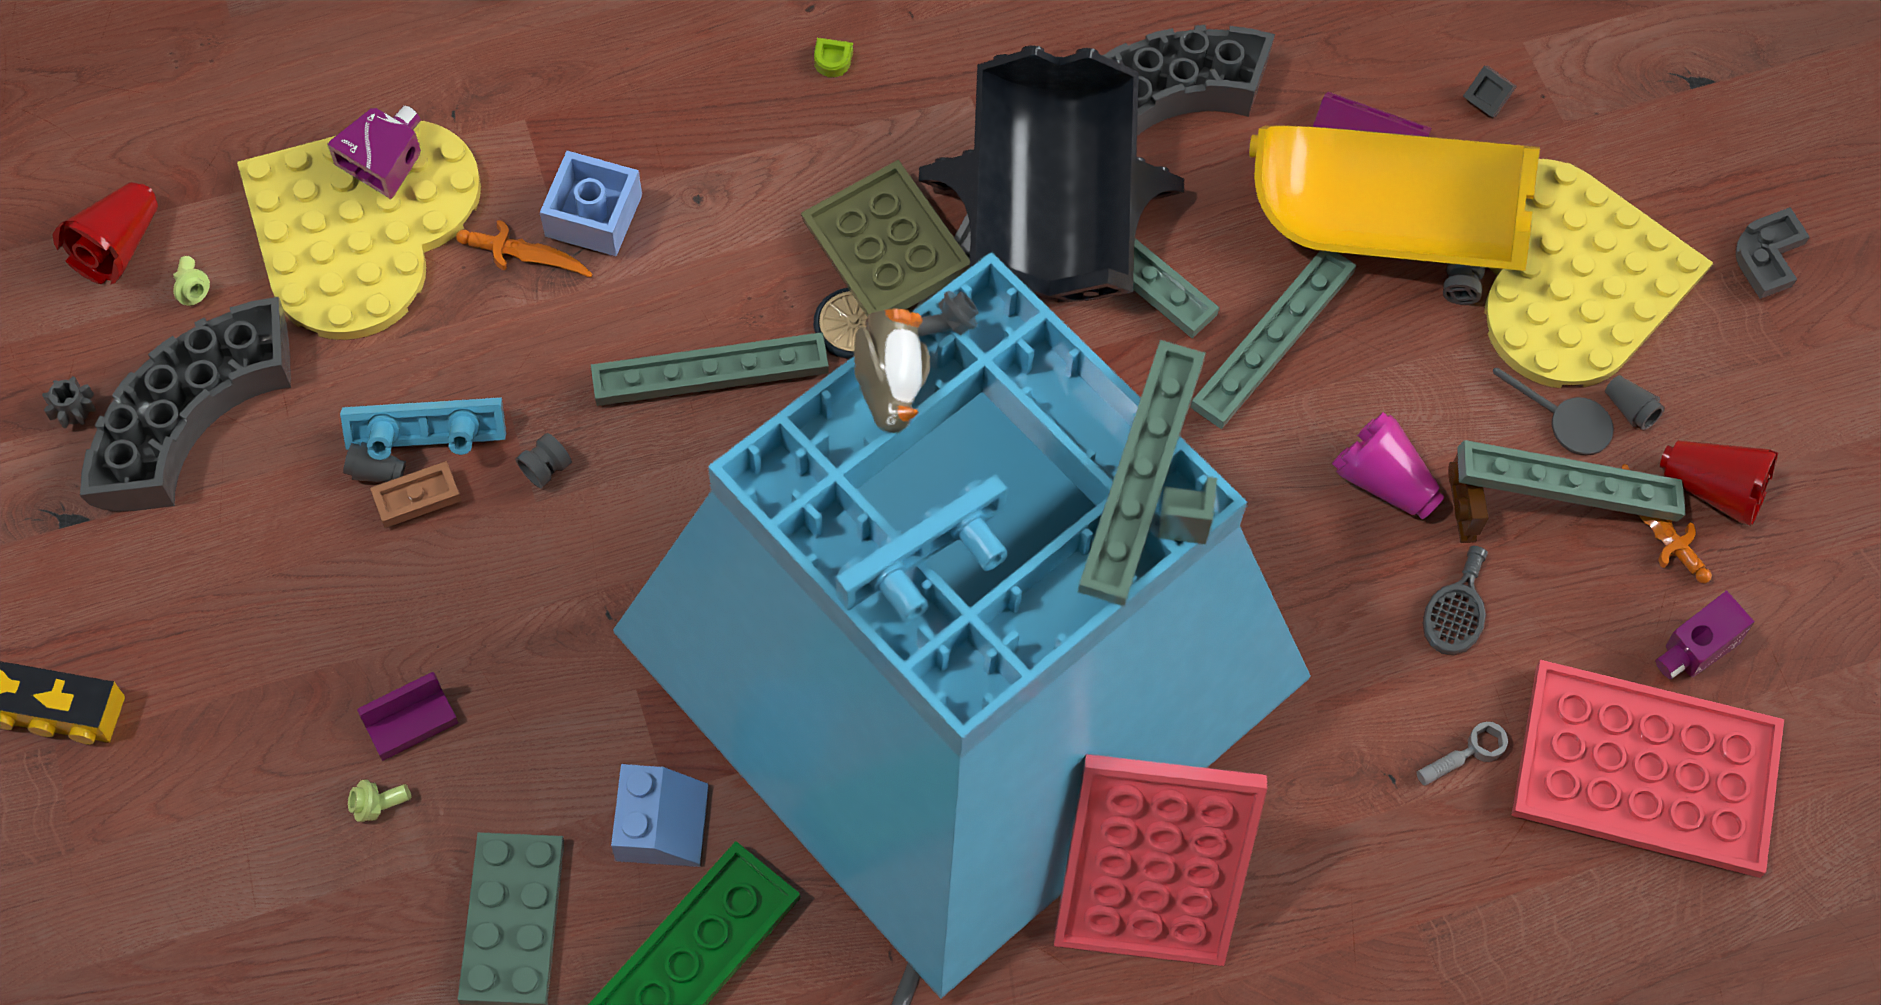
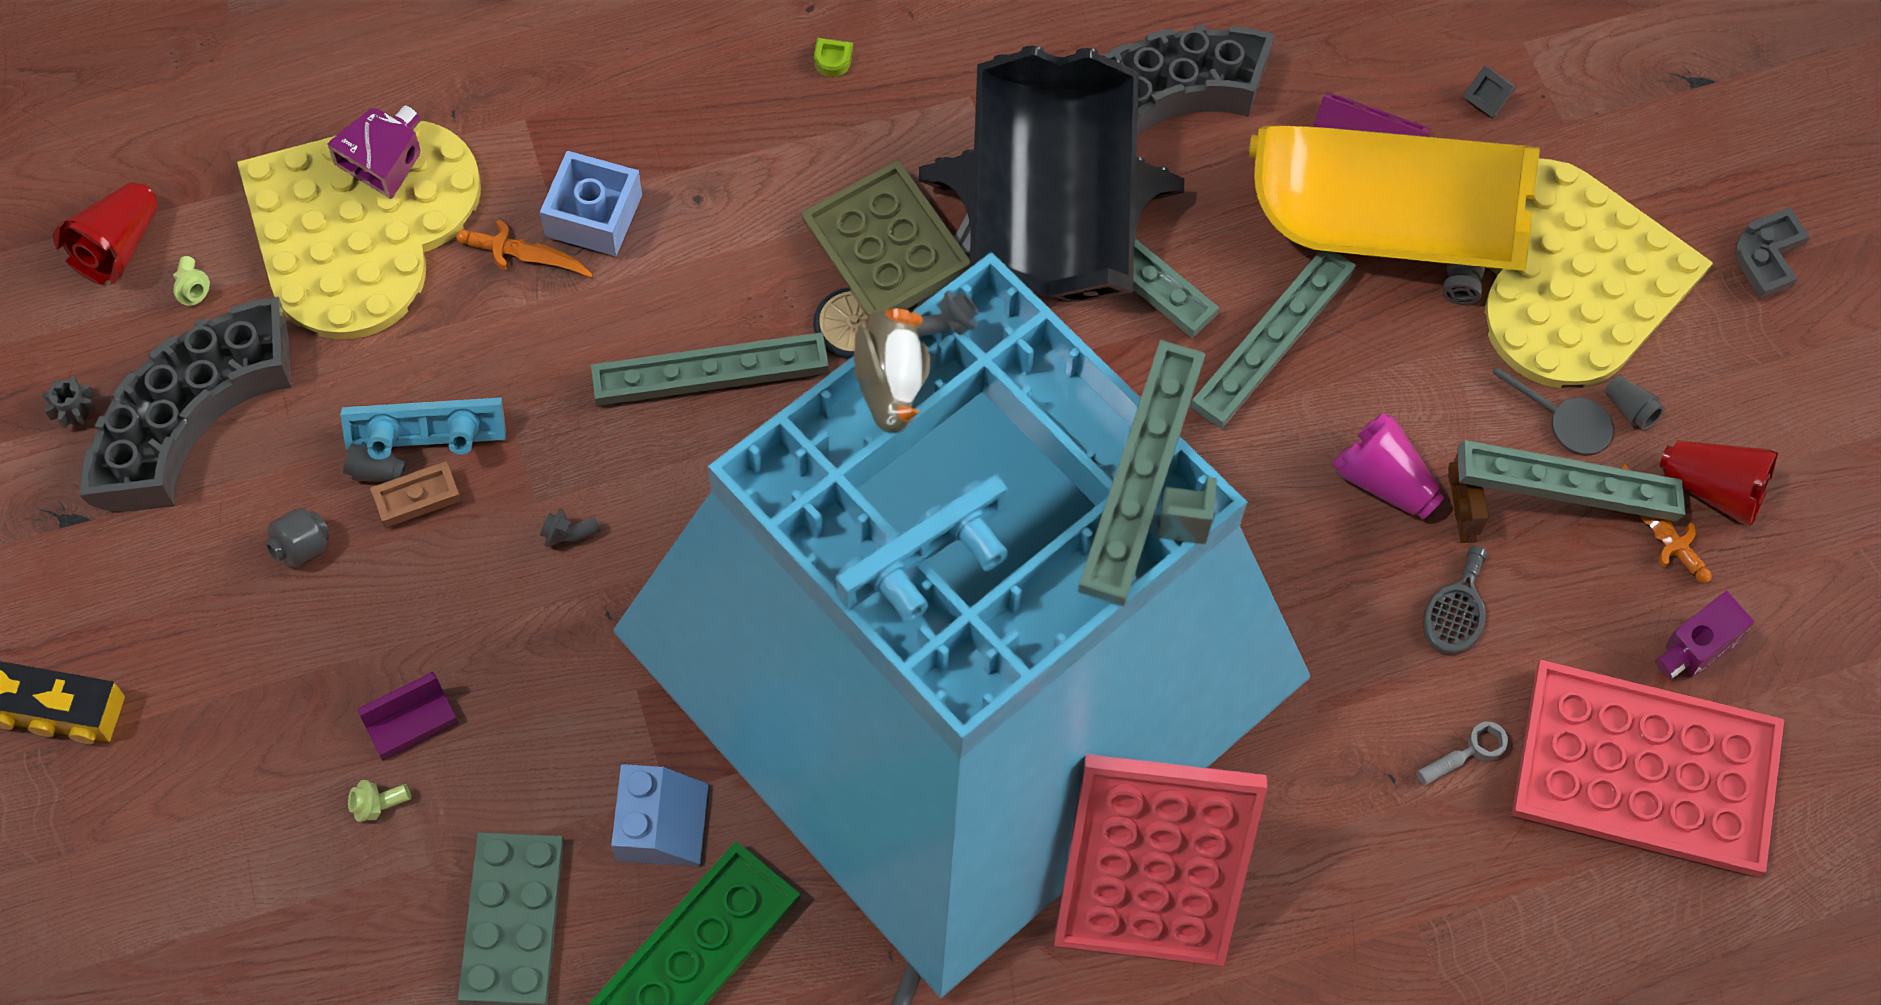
(297, 537): none -> dark grey head
(543, 460): dark grey wheel -> none
(558, 529): none -> dark grey plate

